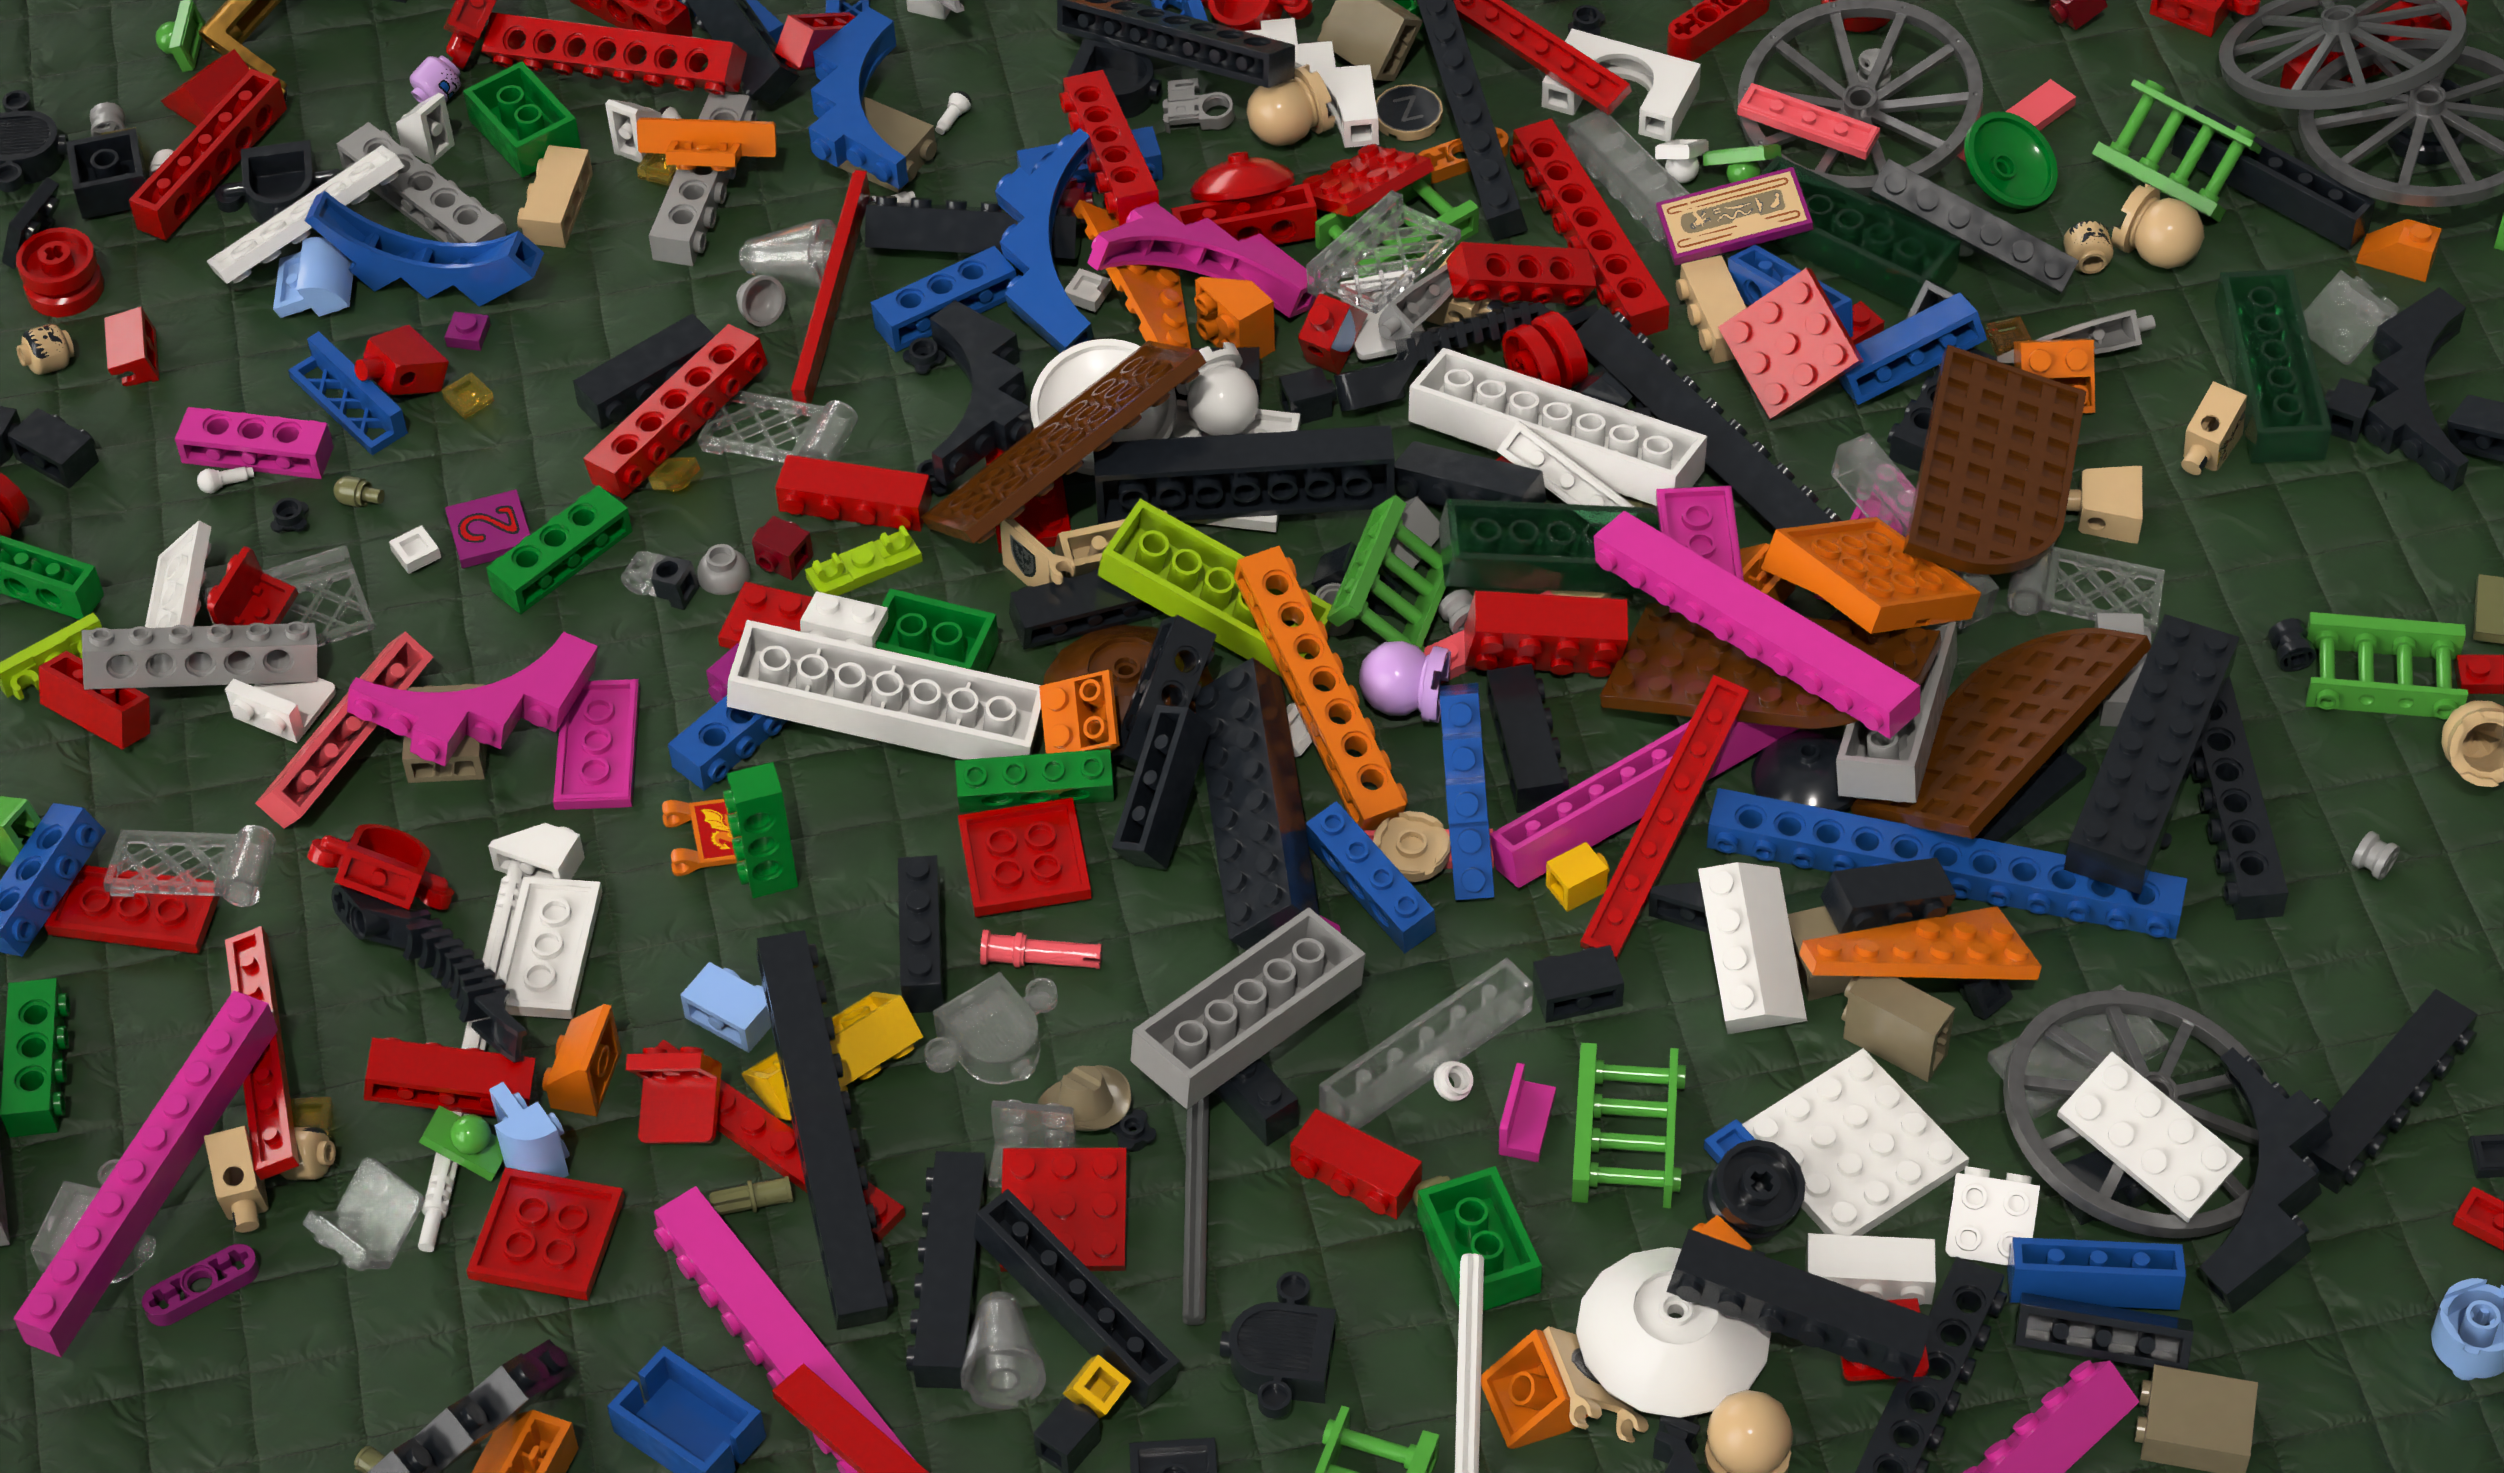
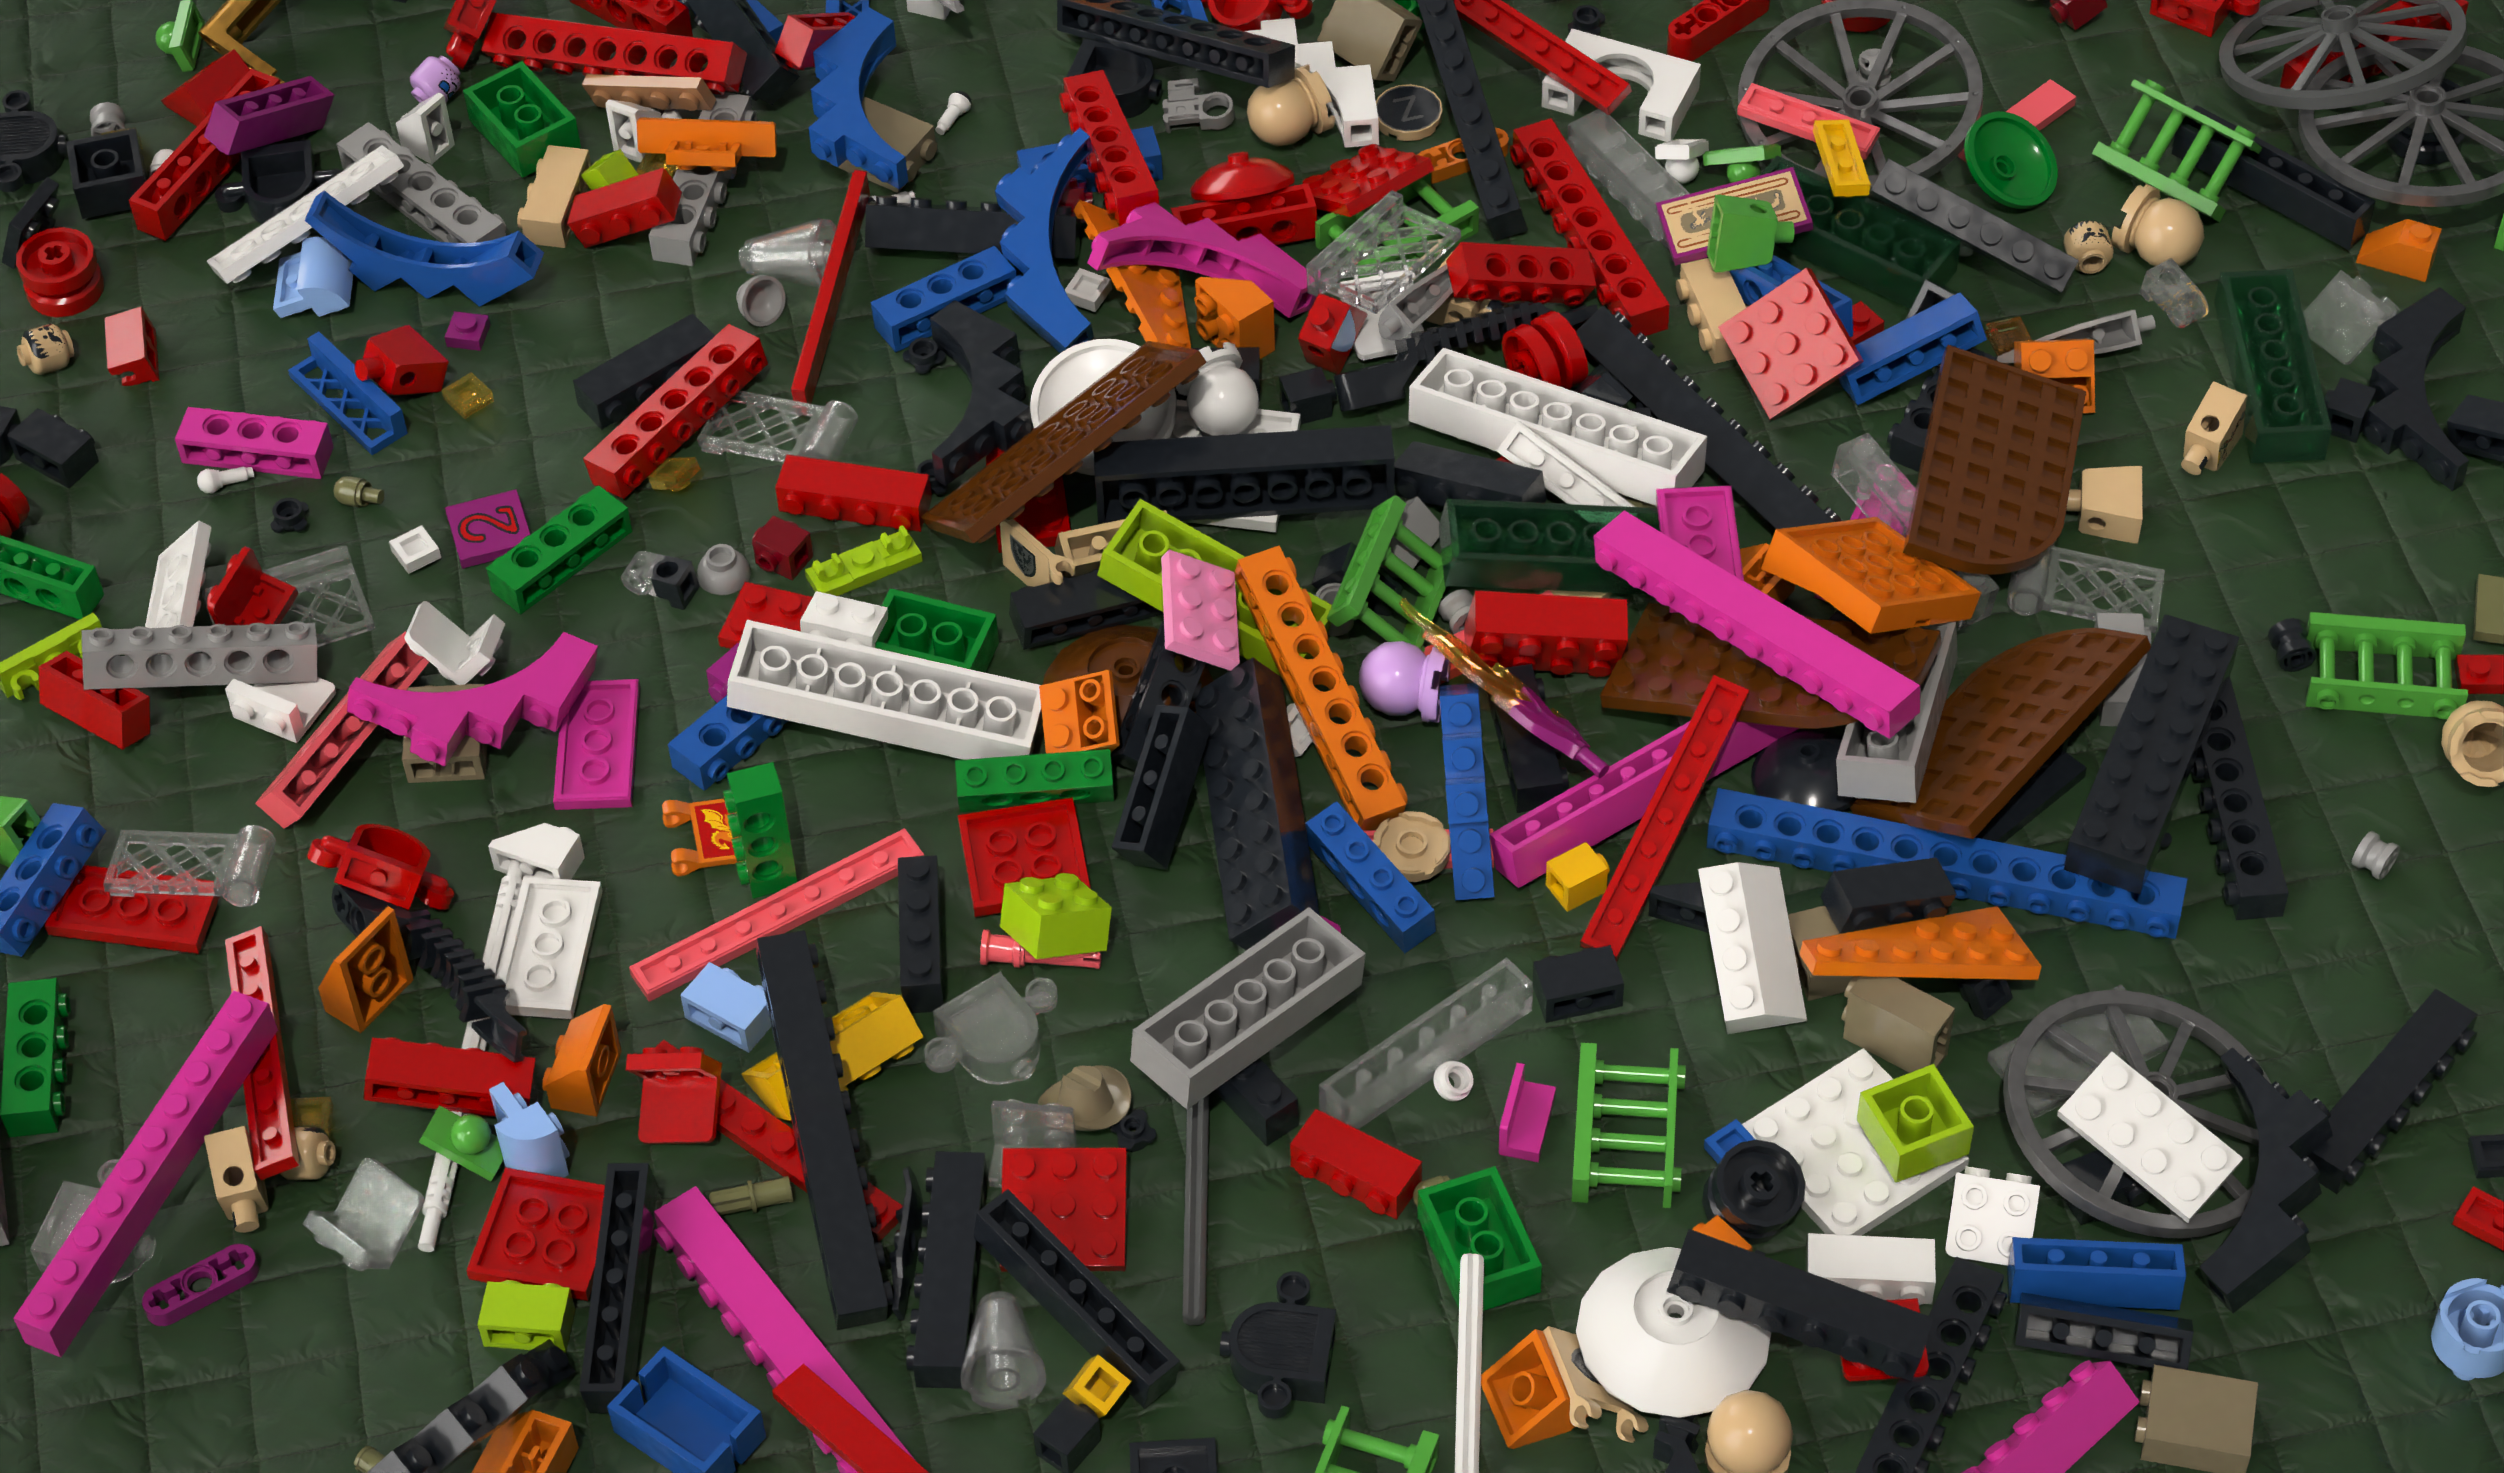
(268, 115): none -> magenta brick
(367, 974): none -> orange slope
(449, 647): none -> white bracket
(525, 1315): none -> lime brick
(609, 170): none -> lime brick
(618, 1283): none -> black brick
(624, 207): none -> red brick
(650, 91): none -> medium nougat plate
(773, 915): none -> coral tile
(906, 1243): none -> black piece
(1055, 916): none -> lime brick
(1200, 610): none -> bright pink plate
(1510, 694): none -> piece
(1744, 233): none -> bright green torso
(1841, 158): none -> yellow plate
(1914, 1123): none -> lime brick
(2174, 293): none -> clear leg

